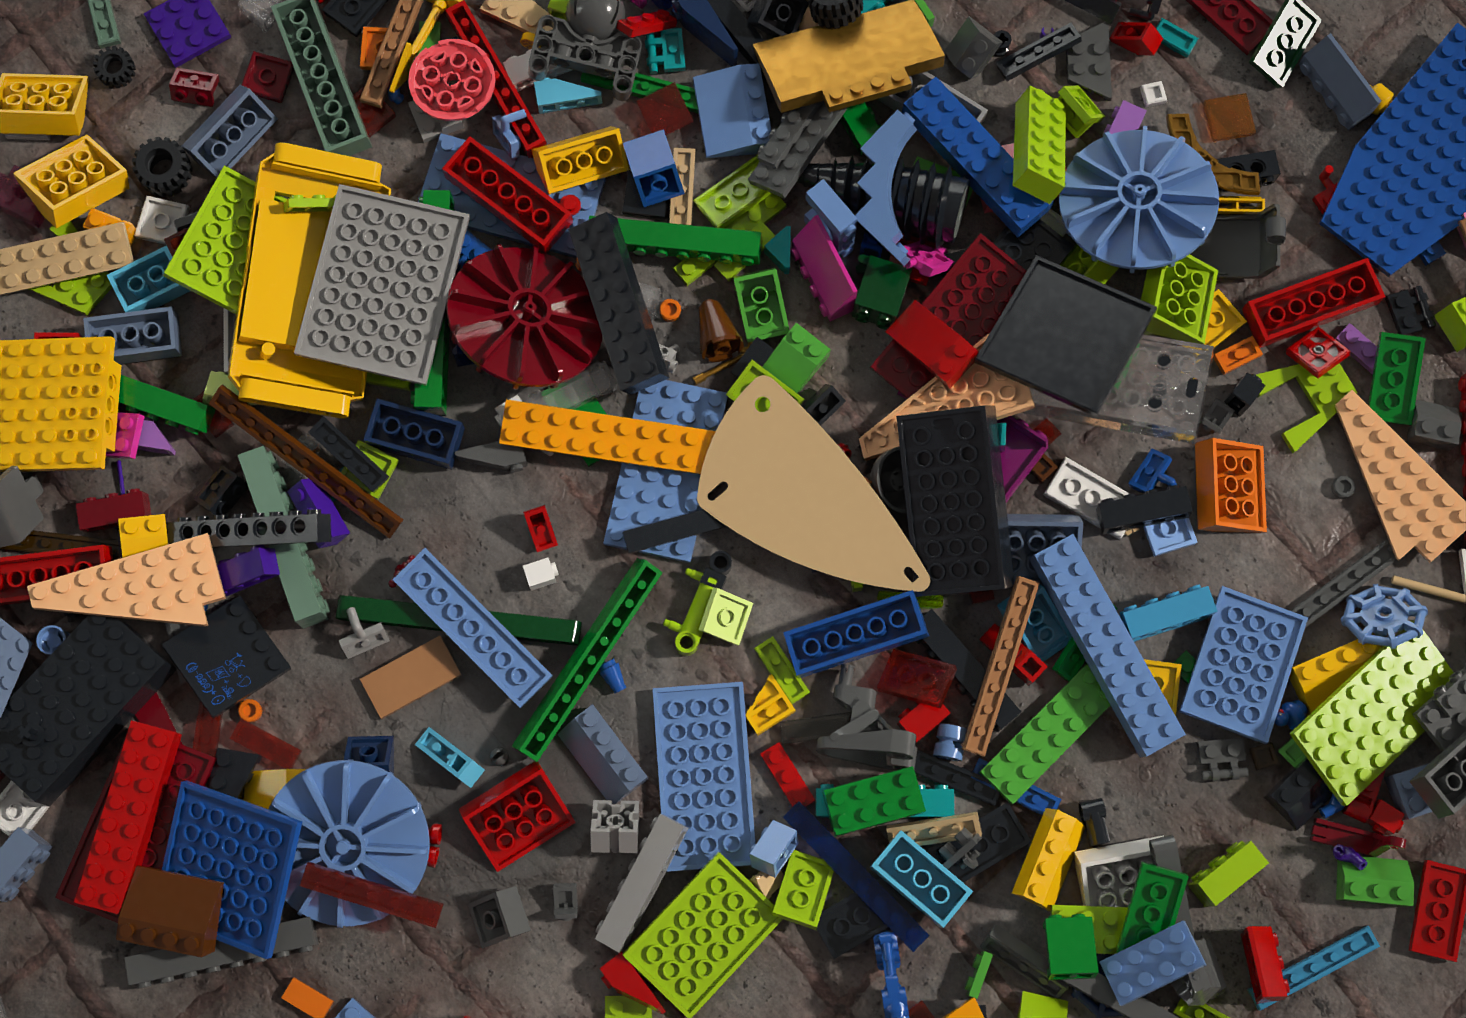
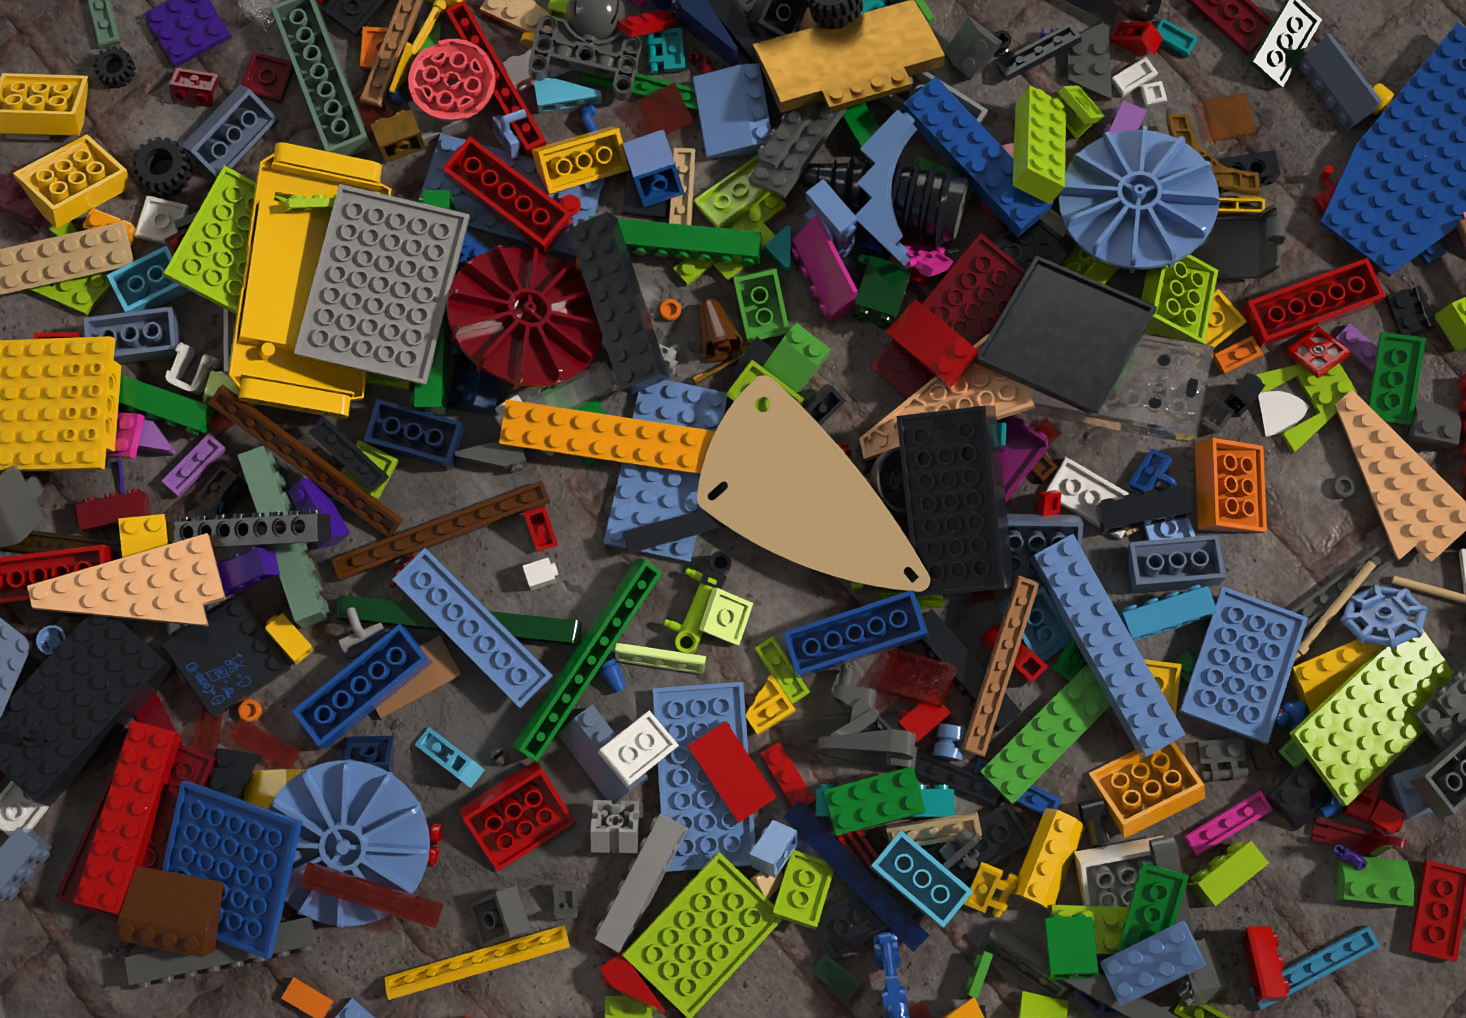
(183, 358): none -> white piece
(194, 465): none -> medium lavender plate
(288, 638): none -> yellow brick
(362, 686): none -> blue brick
(398, 135): none -> pearl gold brick
(440, 530): none -> reddish brown plate
(473, 390): none -> dark blue slope
(476, 962): none -> yellow plate
(587, 113): none -> blue arm
(638, 748): none -> white tile
(660, 658): none -> yellowish green tile
(701, 61): none -> dark red arm
(732, 772): none -> red tile
(836, 977): none -> clear green plate
(858, 847): none -> red tile
(984, 886): none -> yellow plate
(1048, 502): none -> red tile
(1134, 76): none -> white tile
(1147, 788): none -> light orange slope
(1175, 563): none -> sand blue slope
(1228, 823): none -> dark pink tile
(1280, 411): none -> white sticker
(1333, 609): none -> tan bar

